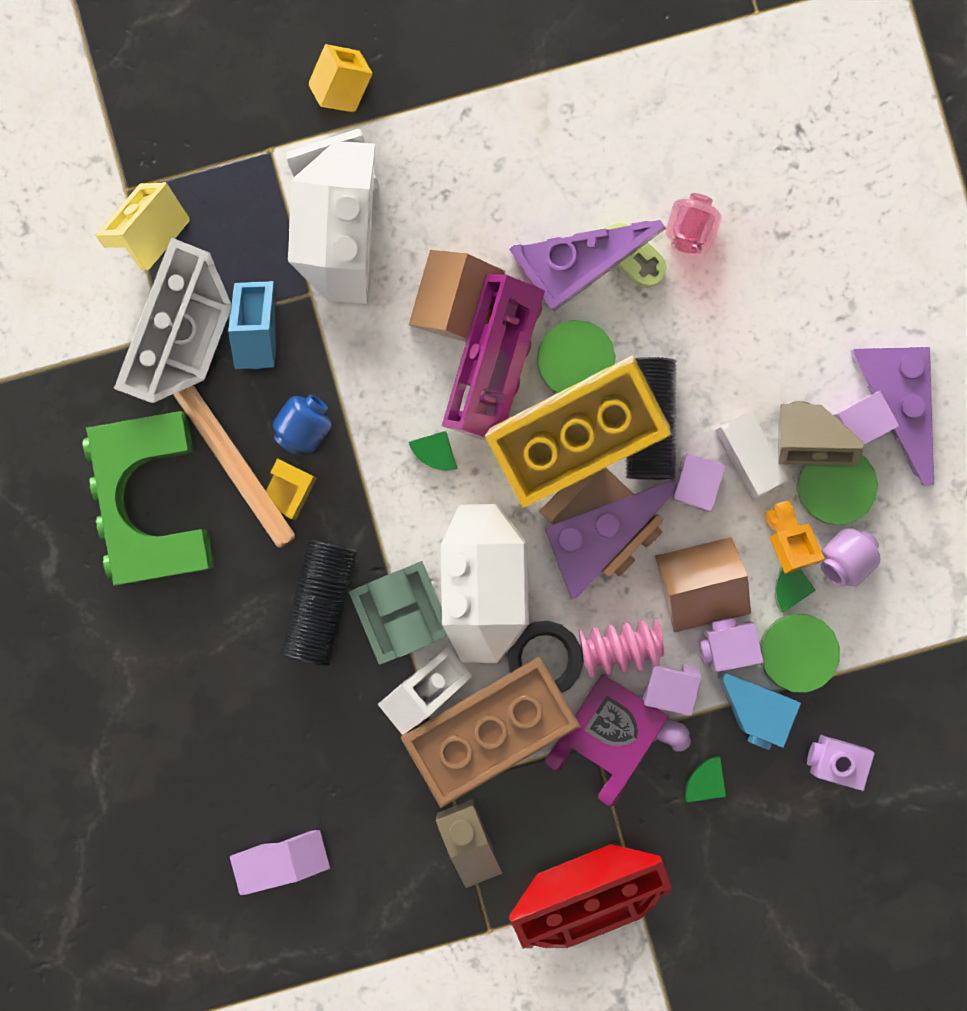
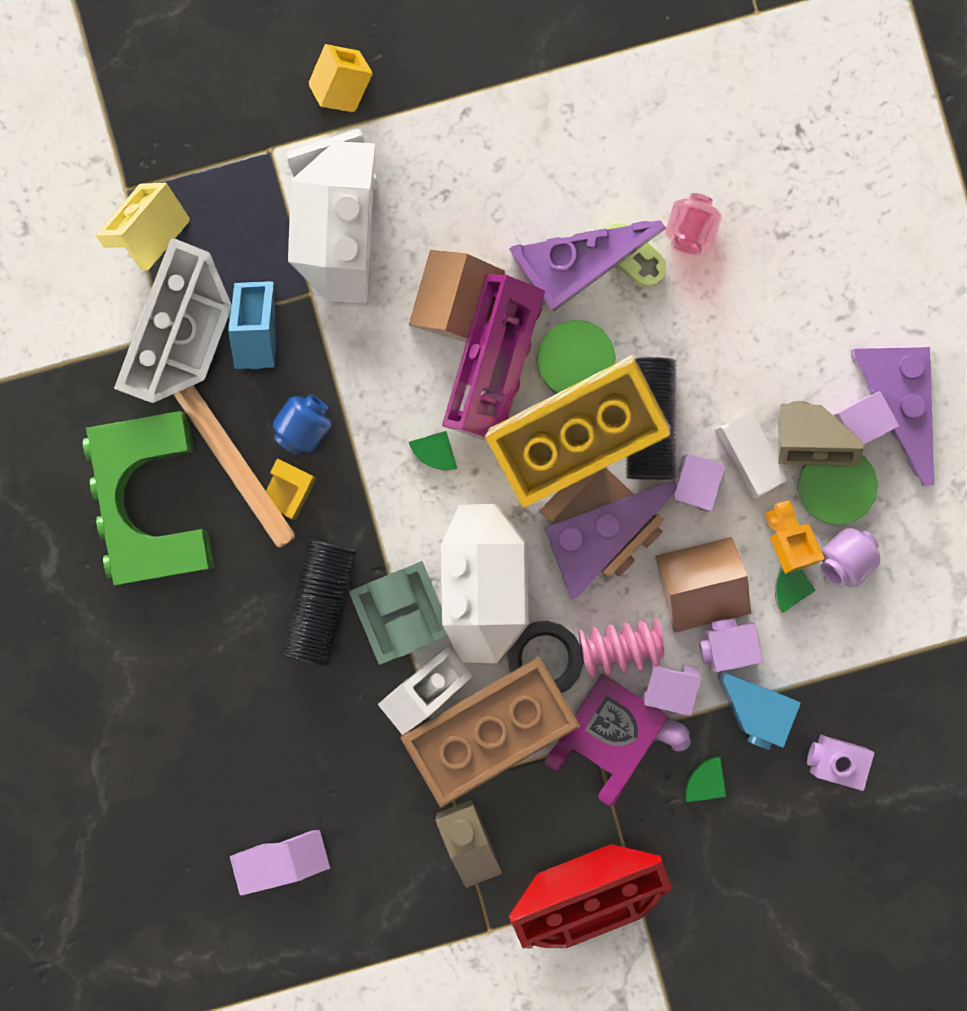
(800, 652): bright green tile -> none

